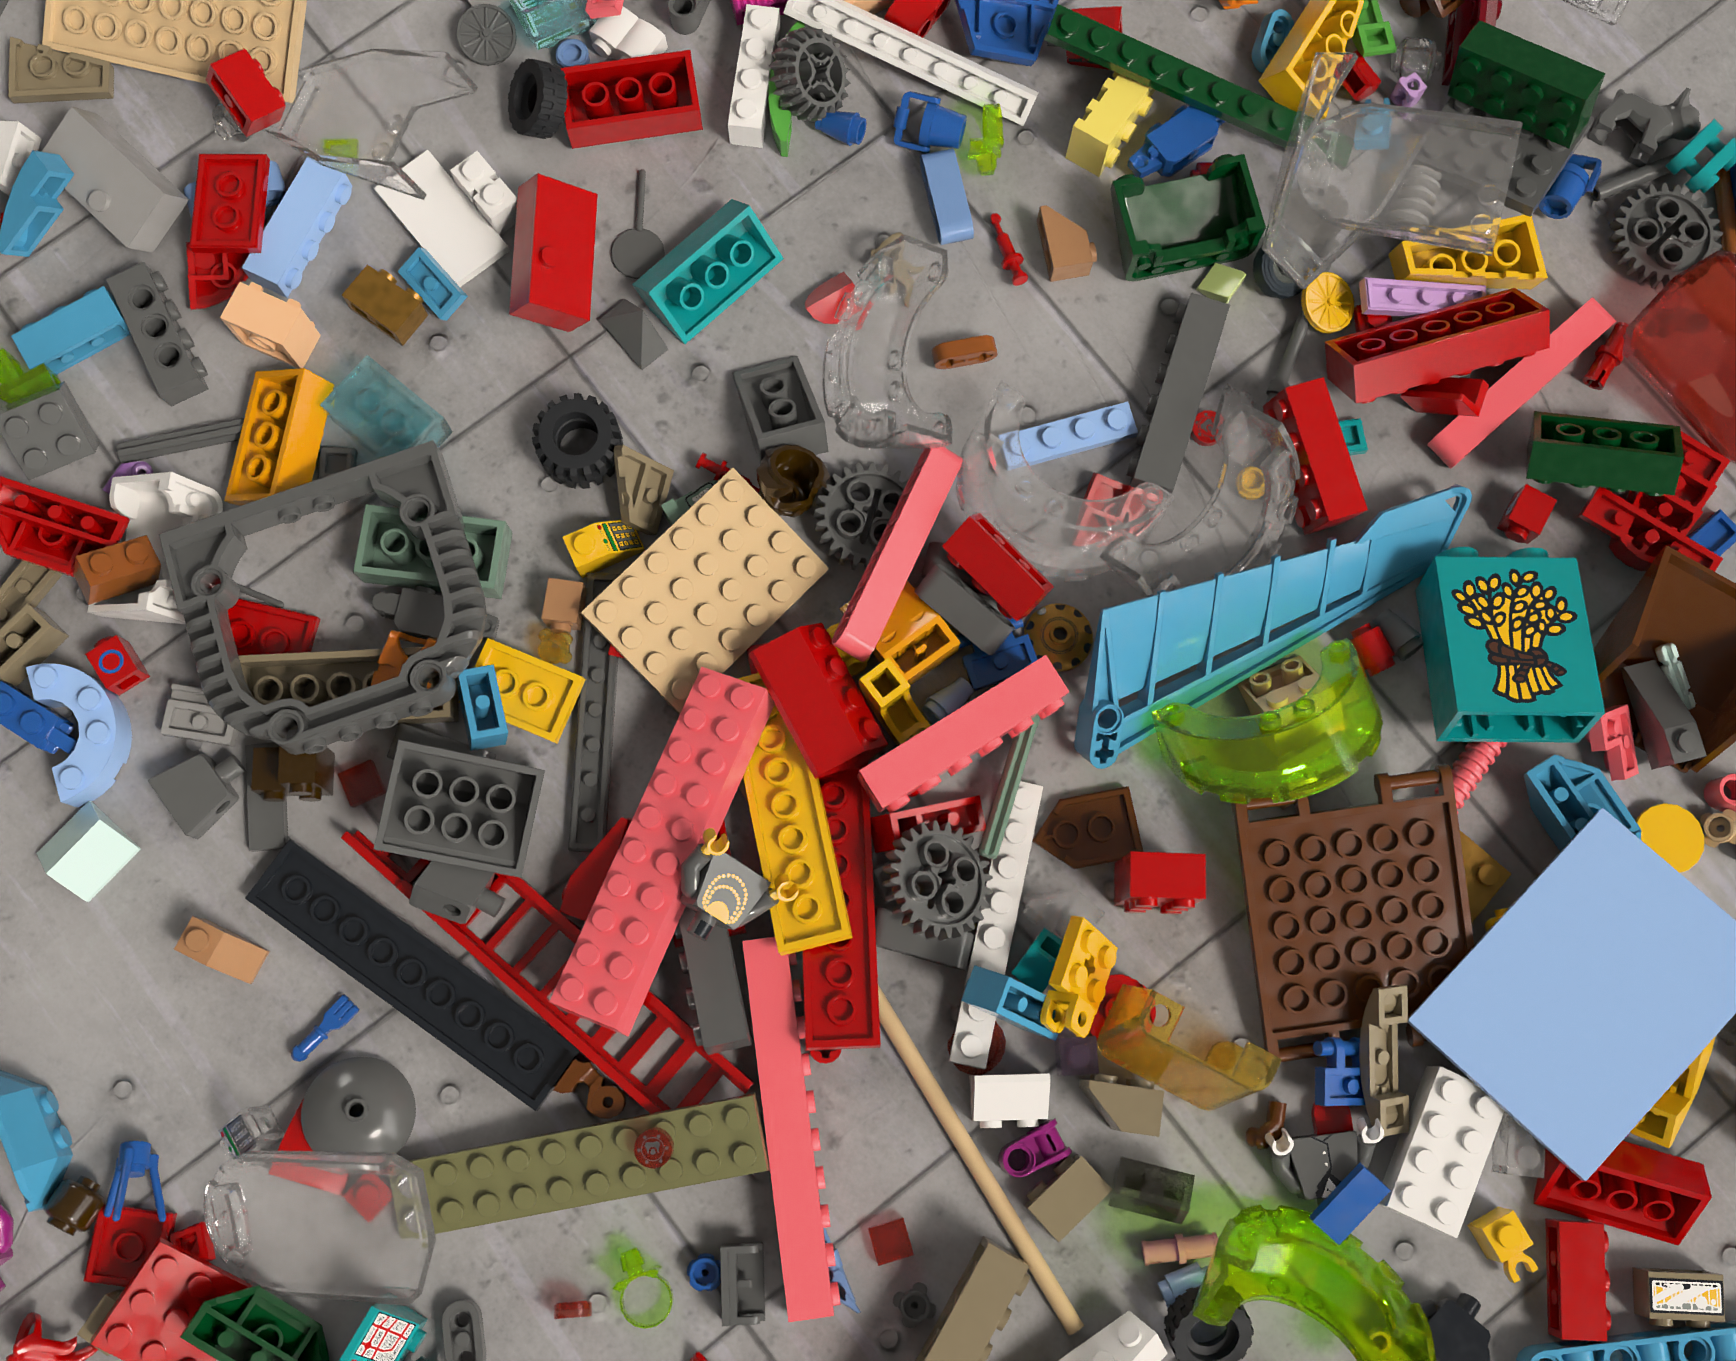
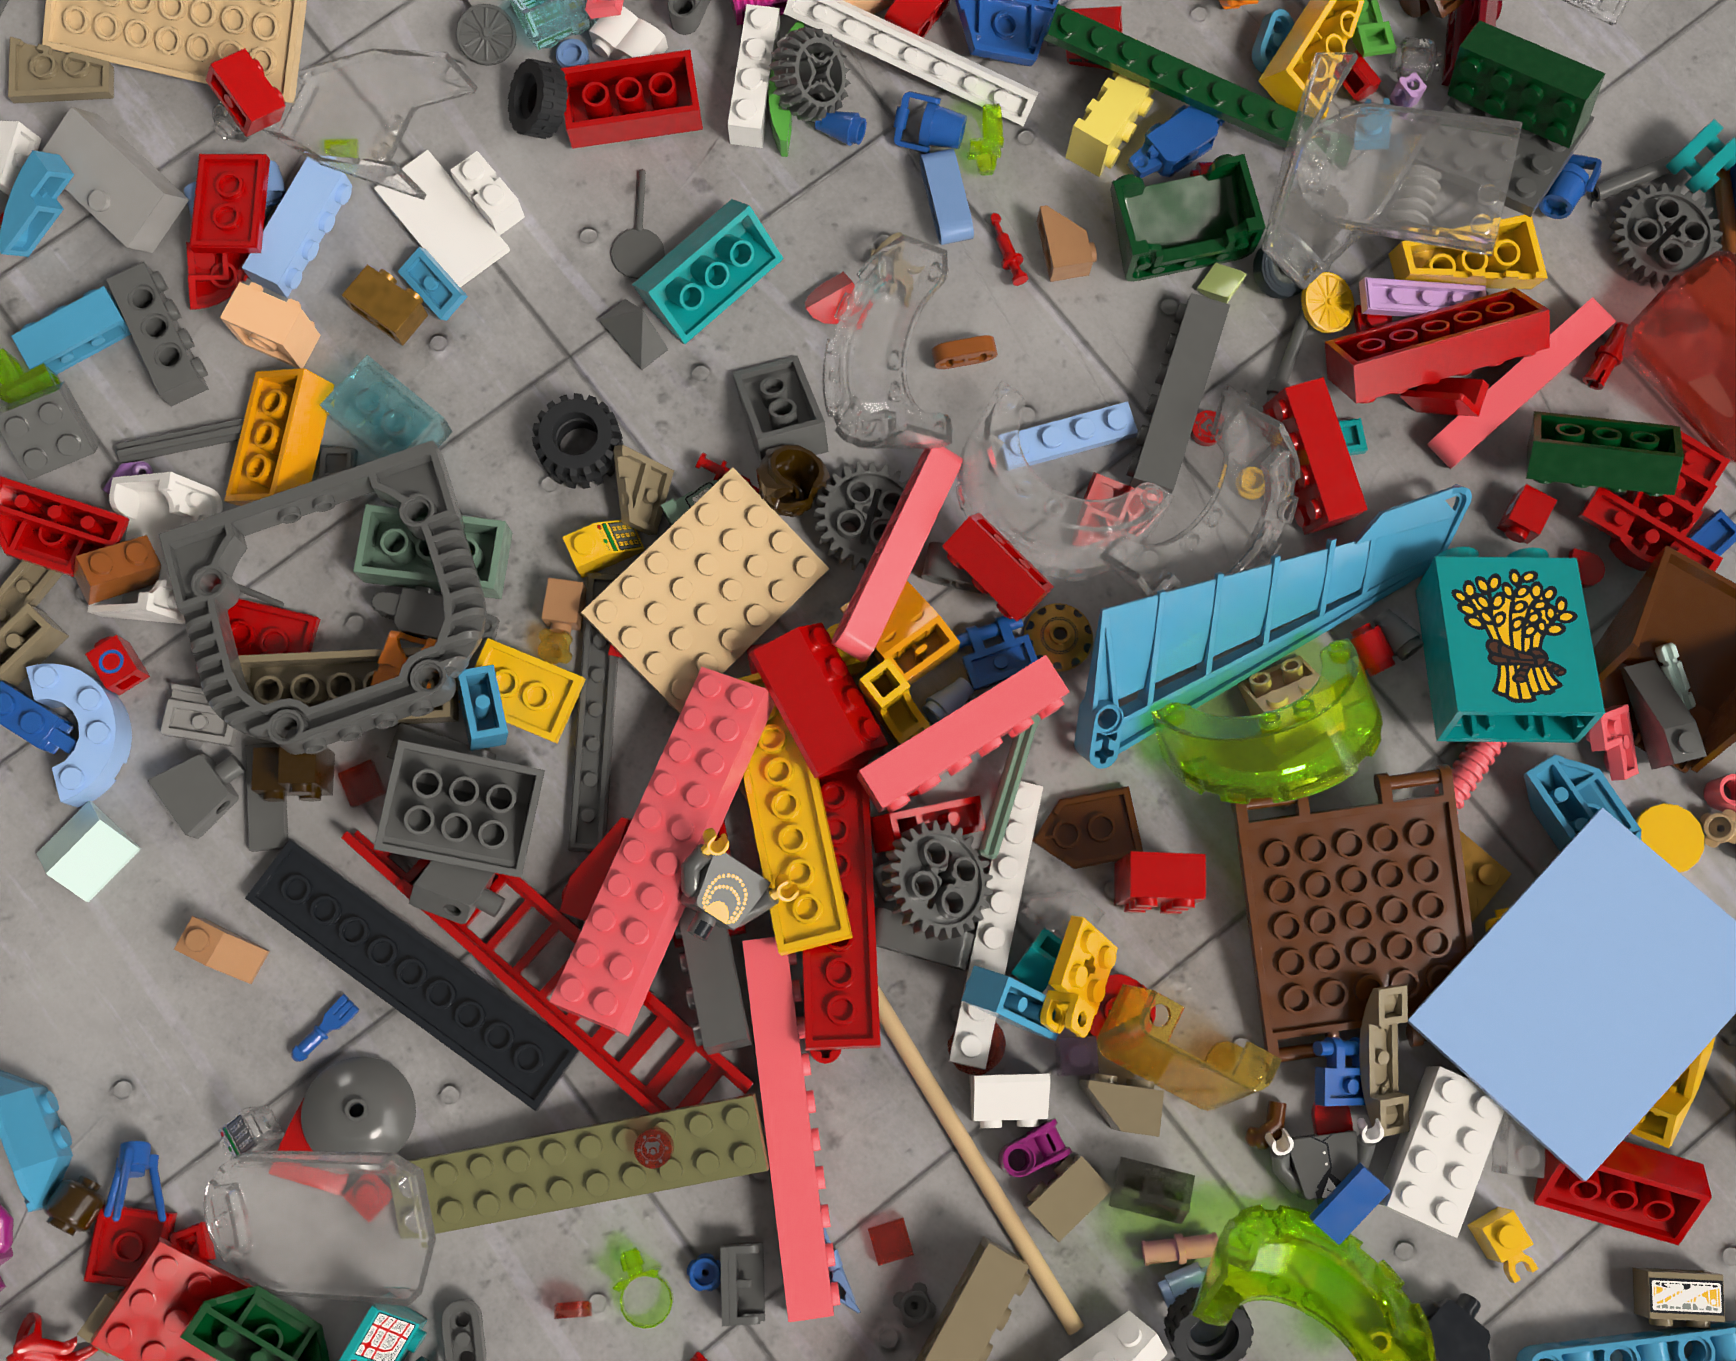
(553, 253): red brick -> none
(602, 1100): reddish brown leg -> none
(964, 609): dark grey beam -> none
(1577, 1279): red brick -> none
(1590, 567): none -> red tile
(1646, 123): dark grey animal -> none

